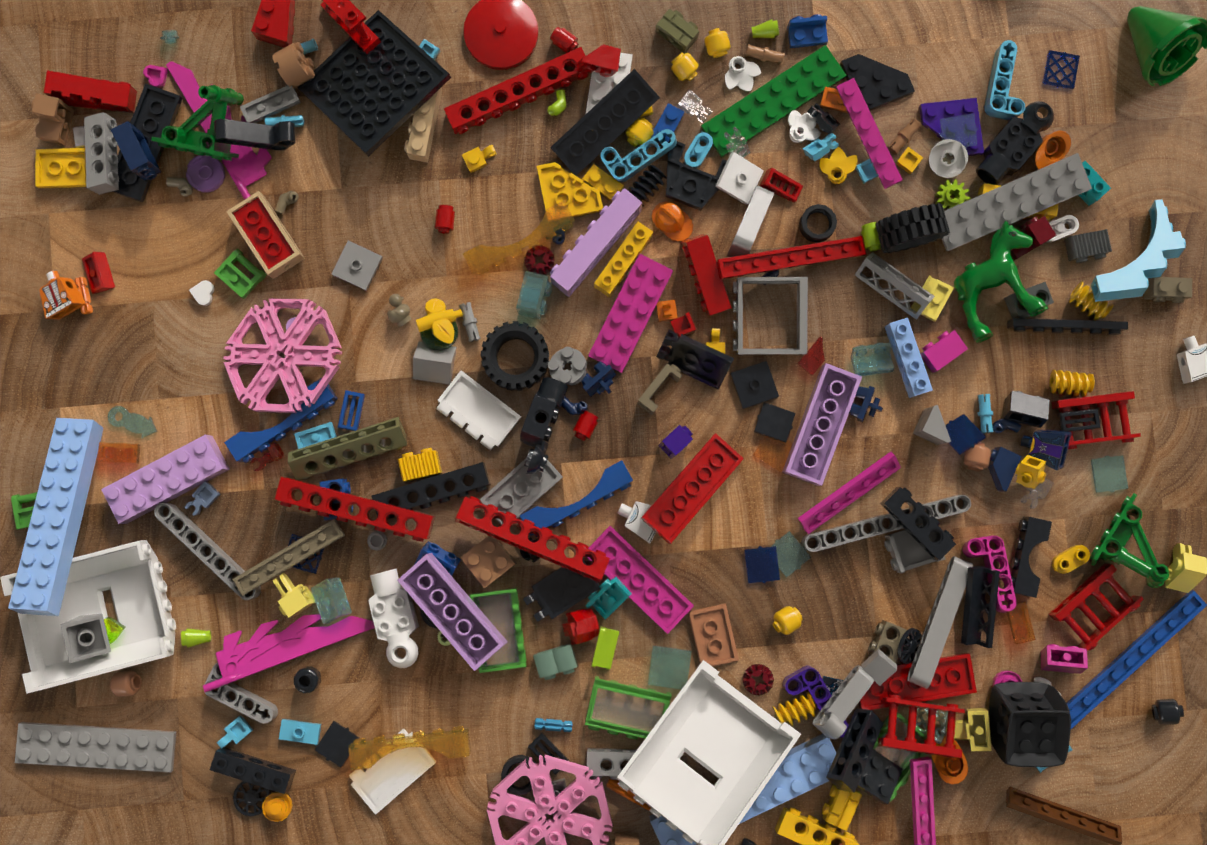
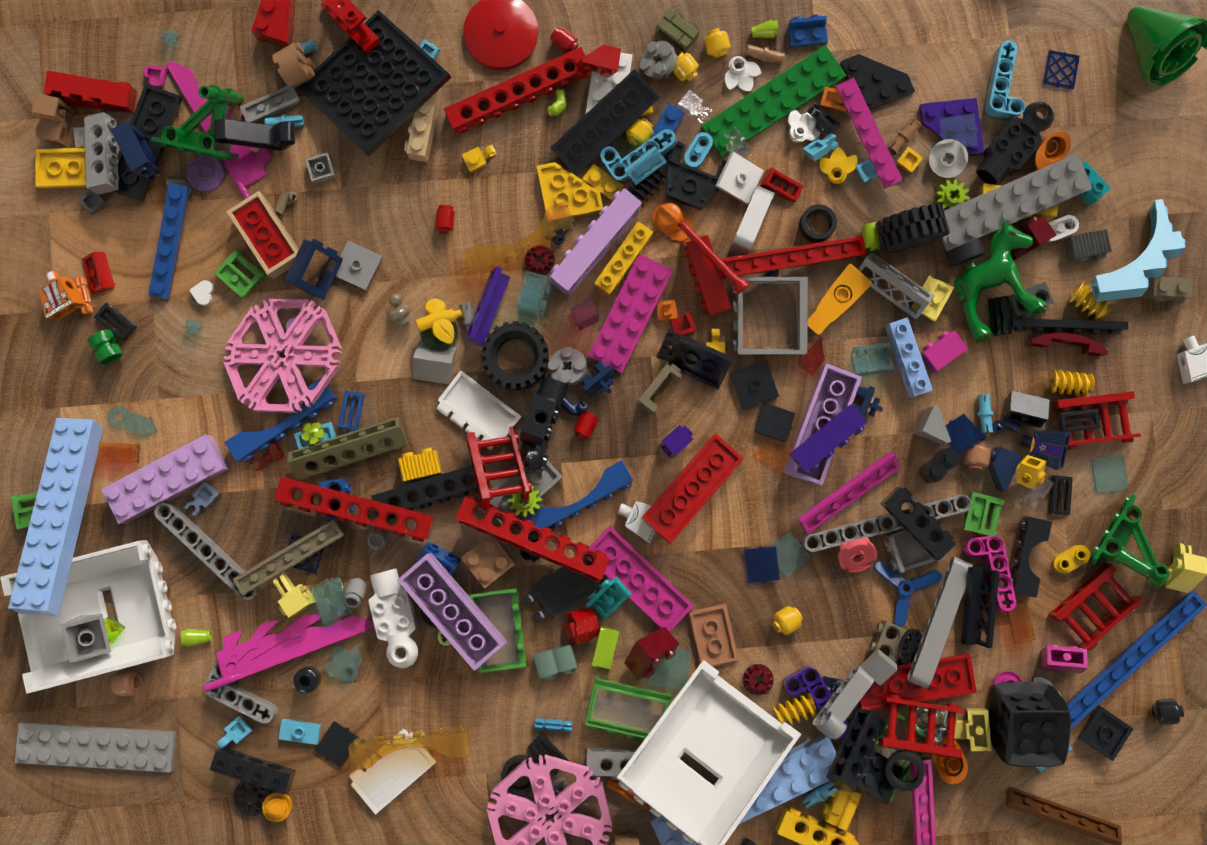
(92, 202): none -> dark grey plate
(105, 348): none -> green wheel
(128, 331): none -> black tile
(169, 241): none -> blue plate
(192, 326): none -> clear light blue plate
(301, 263): none -> dark blue window
(313, 432): none -> lime plant
(320, 168): none -> light grey piece
(344, 660): none -> clear light blue plate
(354, 592): none -> light grey brick
(482, 478): none -> red fence
(487, 306): none -> dark purple fence
(528, 508): none -> lime gear
(583, 315): none -> clear pink brick
(645, 165): none -> medium azure plate
(650, 652): none -> dark red brick
(652, 54): none -> light grey plate
(738, 283): none -> red piece
(820, 794): none -> medium azure pin
(827, 438): none -> dark purple brick
(838, 298): none -> light orange piece
(863, 548): none -> coral plate
(901, 784): none -> black tyre
(913, 585): none -> blue piece
(937, 468): none -> black brick
(965, 252): none -> black tyre
(977, 514): none -> bright green plate
(997, 316): none -> black tile
(1053, 492): none -> black tile
(1089, 346): none -> dark red slope
(1105, 733): none -> black plate

